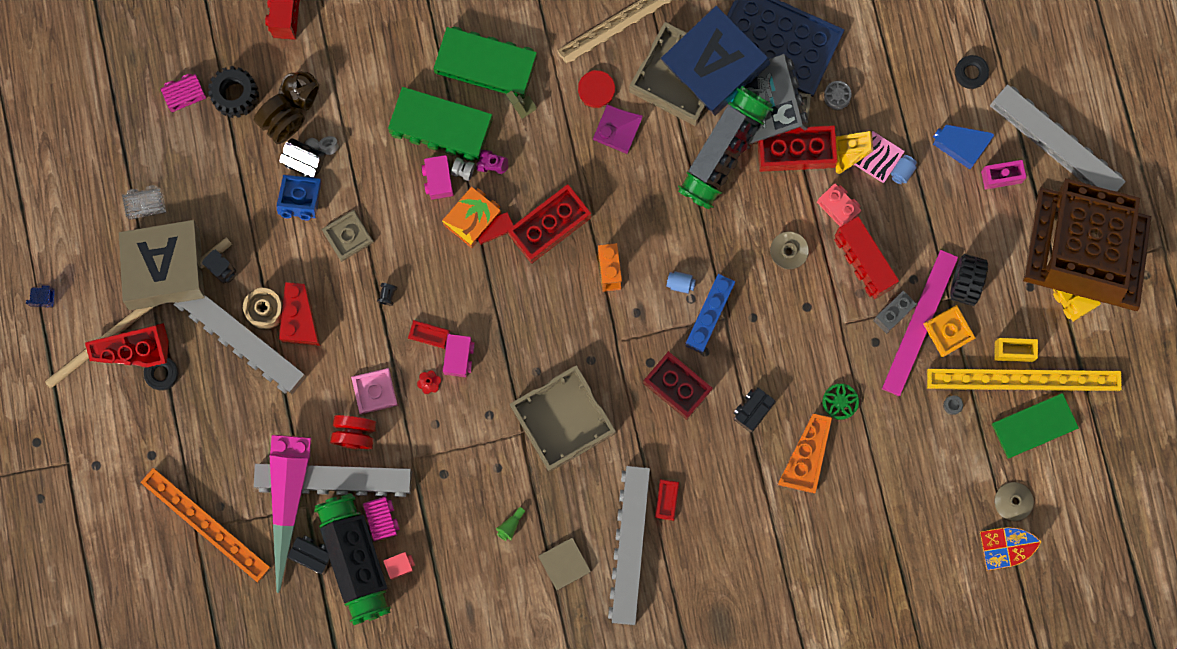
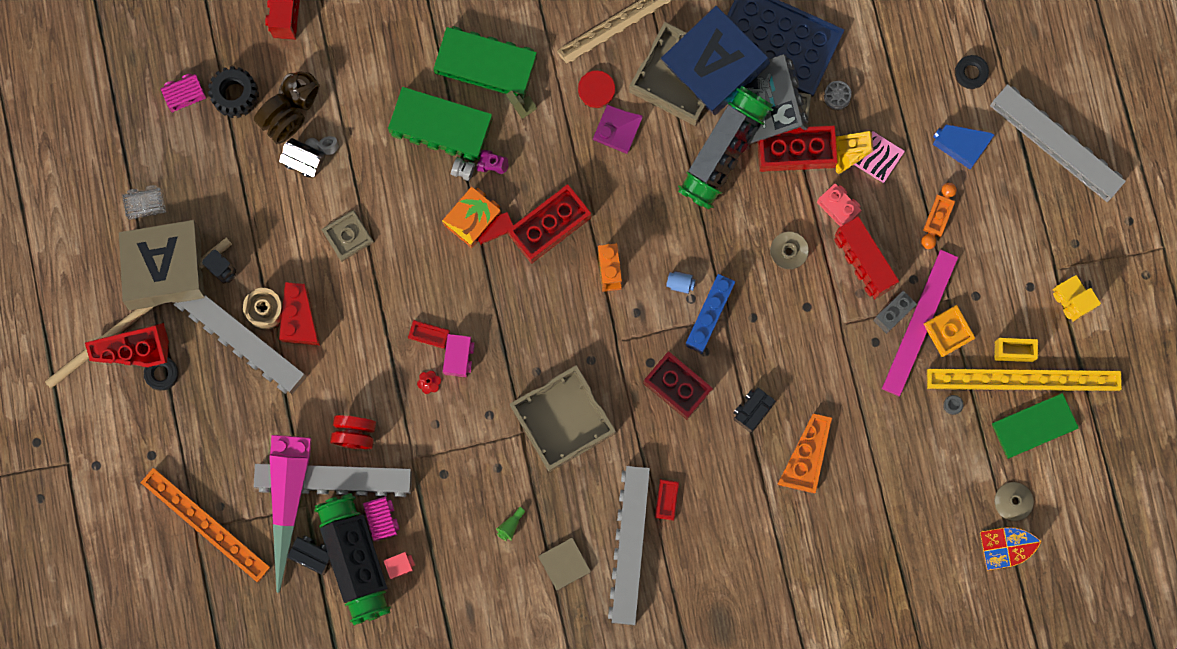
(41, 297): clear blue panel -> none
(298, 197): blue plate -> none
(374, 391): bright pink tile -> none
(387, 294): black bush -> none
(438, 177): dark pink brick -> none
(840, 401): green wheel -> none
(903, 169): medium blue brick -> none
(938, 215): none -> orange plate
(969, 279): black tyre -> none
(1003, 174): dark pink brick -> none
(1083, 265): reddish brown piece -> none

